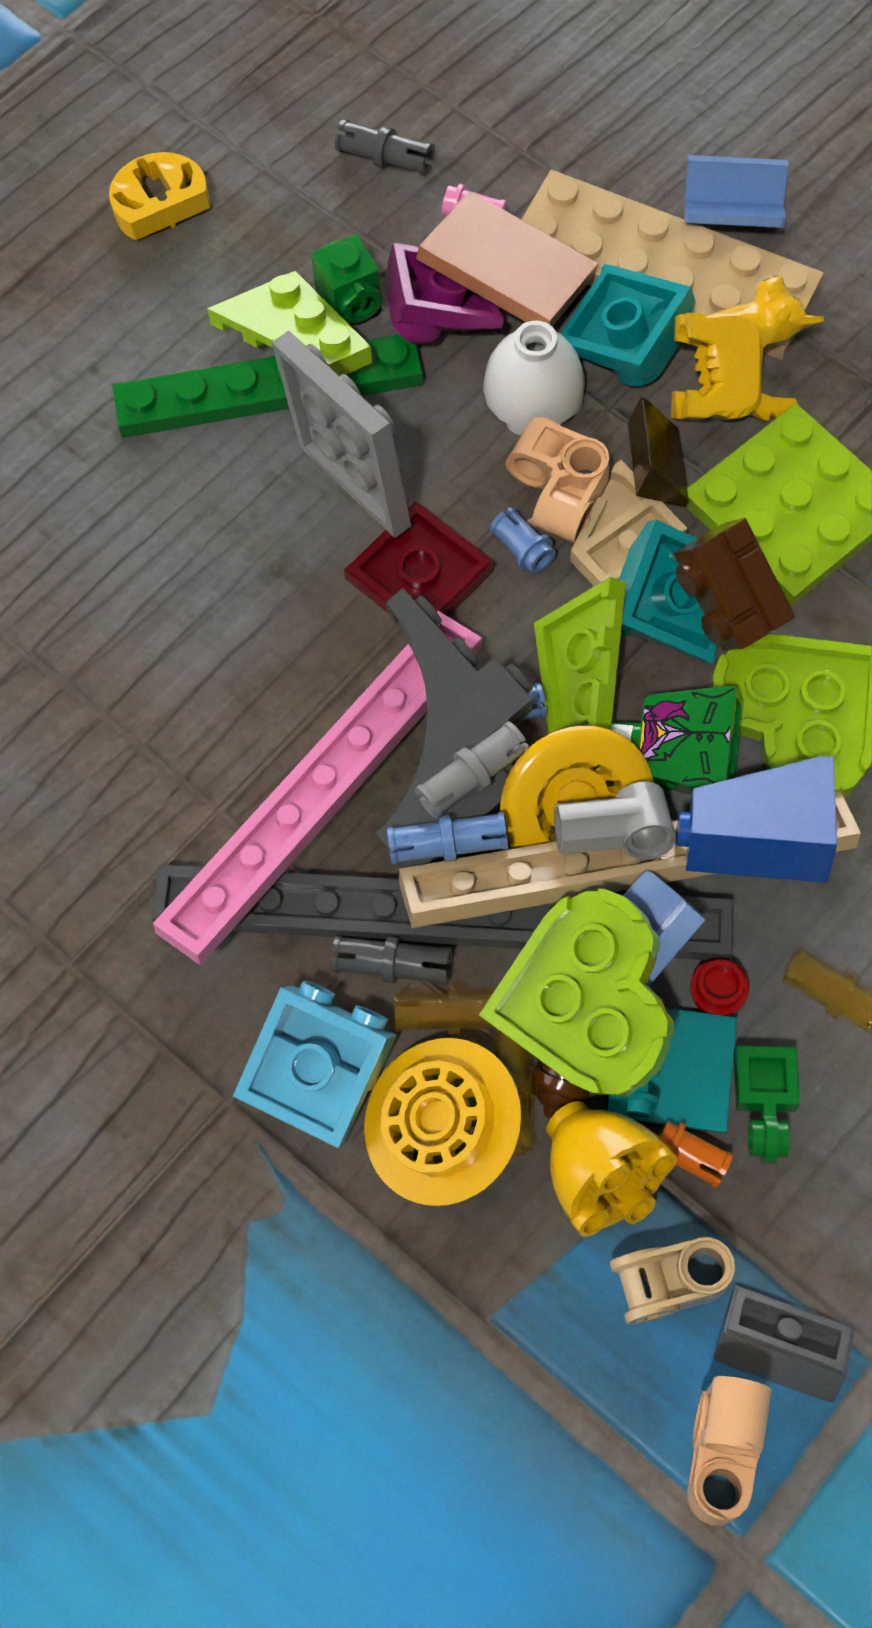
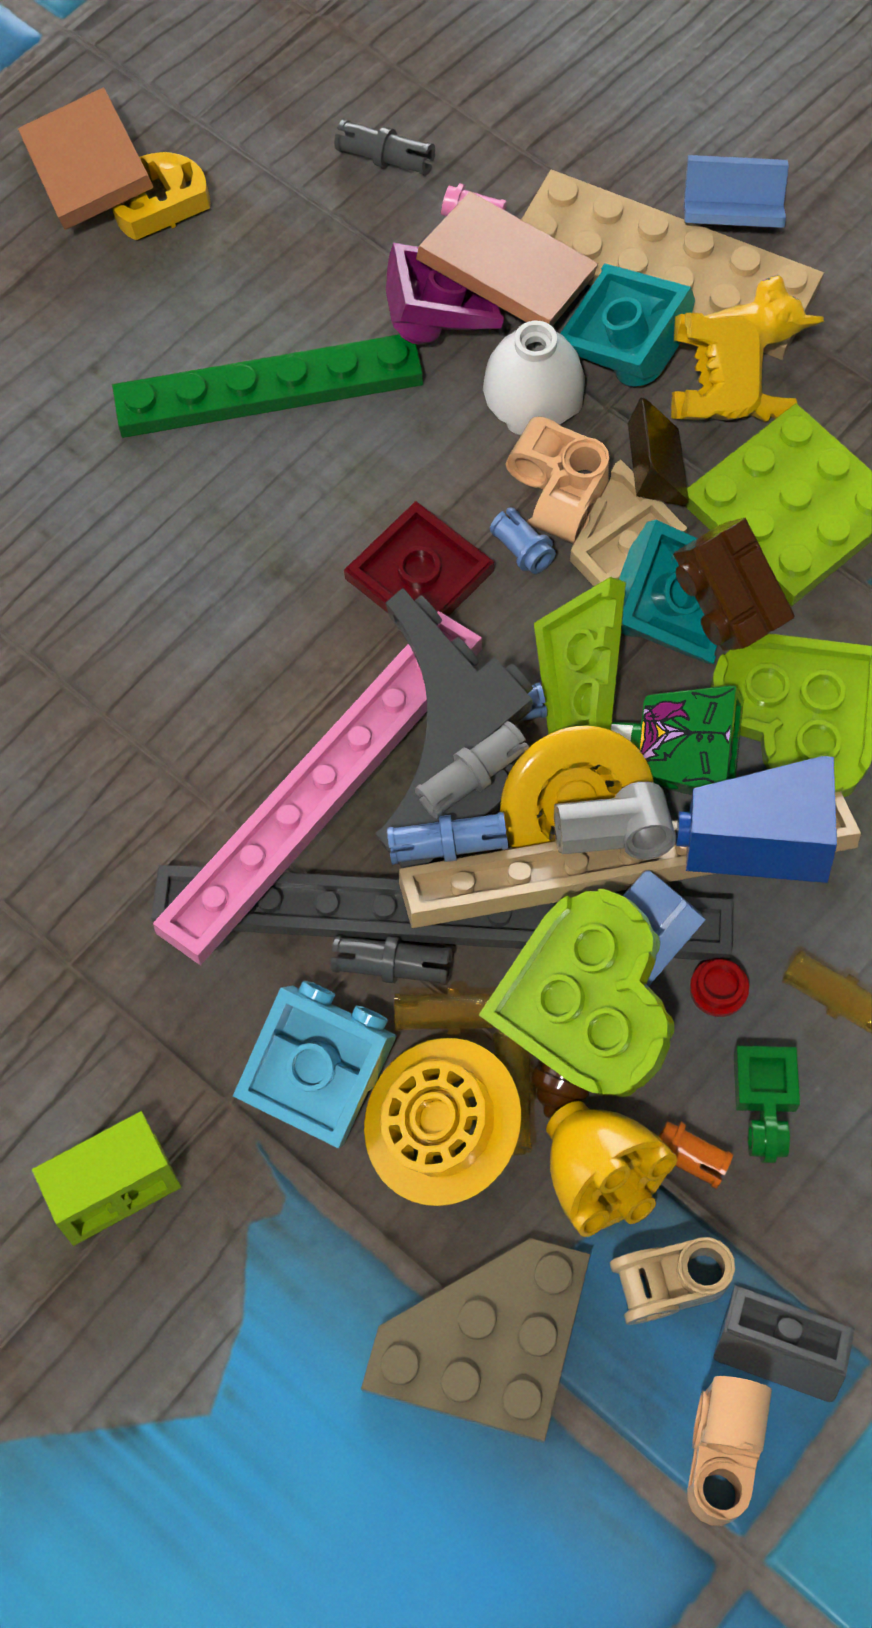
(85, 158): none -> nougat tile
(106, 1179): none -> lime hinge
(293, 306): wing -> none
(343, 432): light grey plate -> none
(348, 279): green brick -> none
(487, 1342): none -> dark tan plate
(693, 1078): teal hinge -> none

